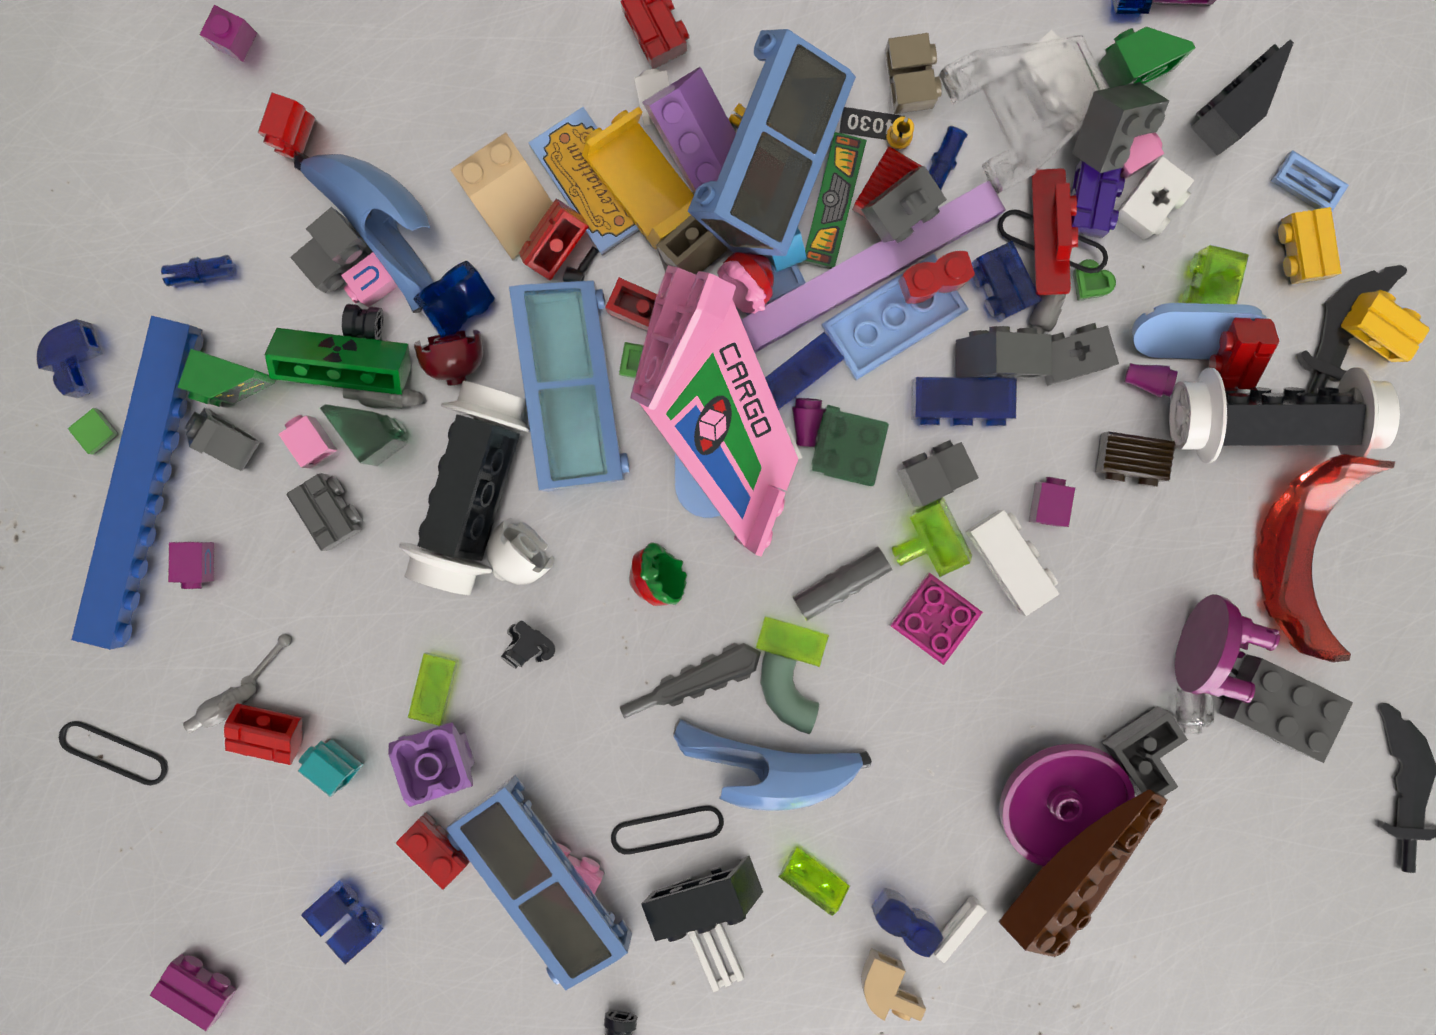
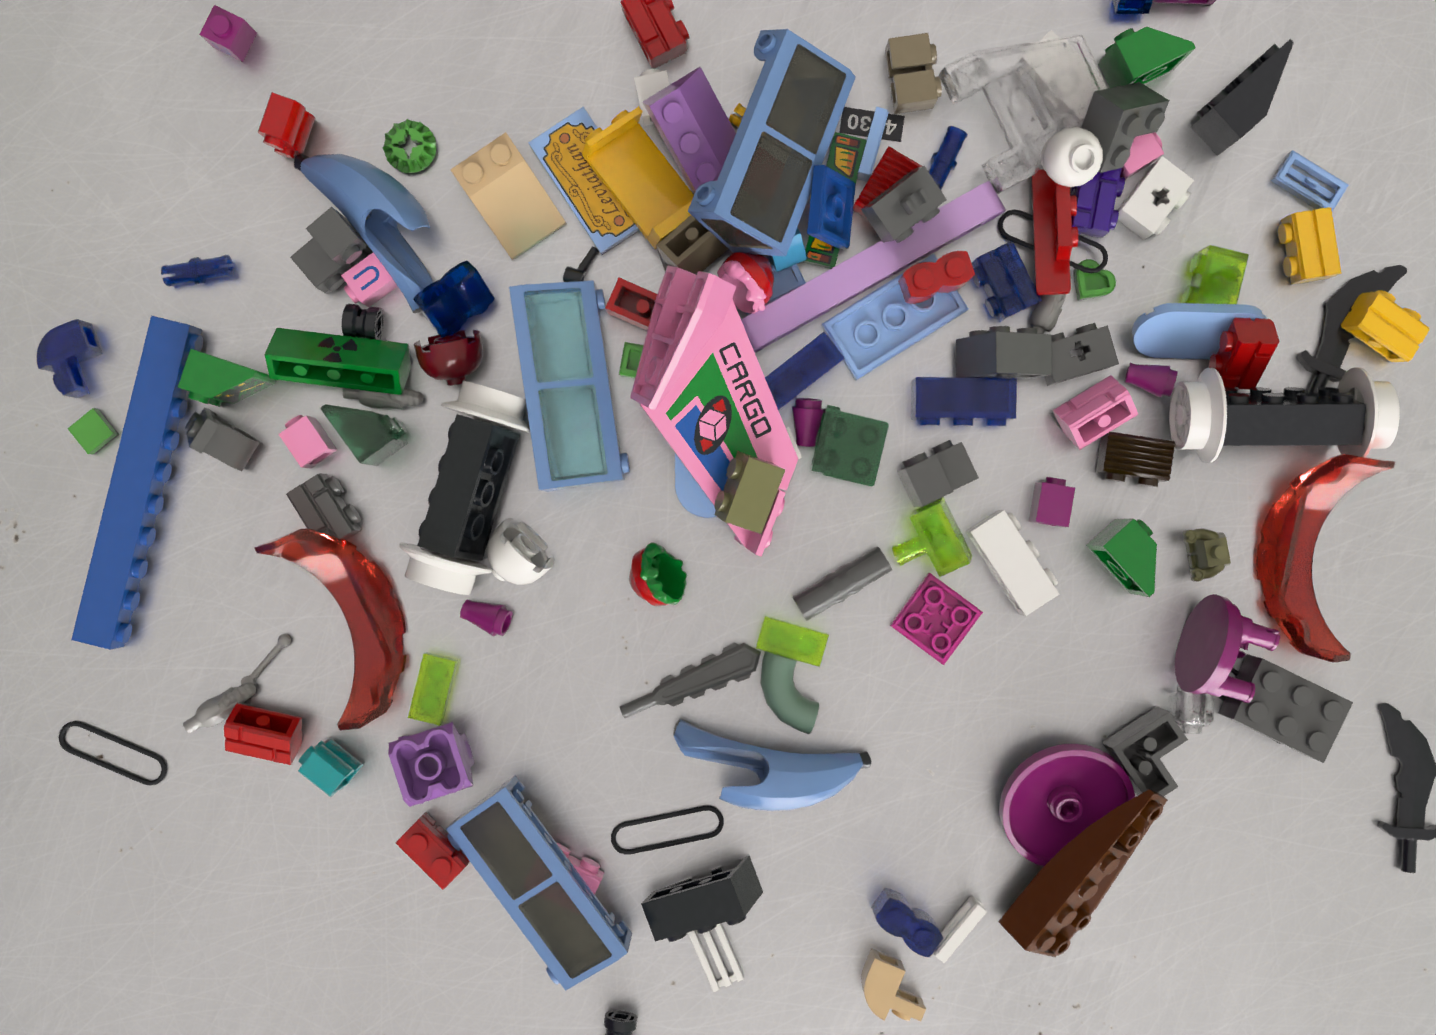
(191, 563): magenta brick -> none
(193, 991): magenta brick -> none
(355, 933): clear blue piece -> none
(370, 612): none -> clear red windscreen
(421, 155): none -> bright green gear
(489, 617): none -> magenta cone
(525, 645): black piece -> none
(553, 239): red brick -> none
(748, 492): none -> olive brick
(814, 881): clear neon green plate -> none
(831, 207): none -> blue tile
(872, 144): none -> light blue tile
(900, 126): yellow pin -> none
(1072, 156): none -> white piece
(1095, 412): none -> bright pink brick
(1128, 554): none -> green slope
(1208, 553): none -> olive piece

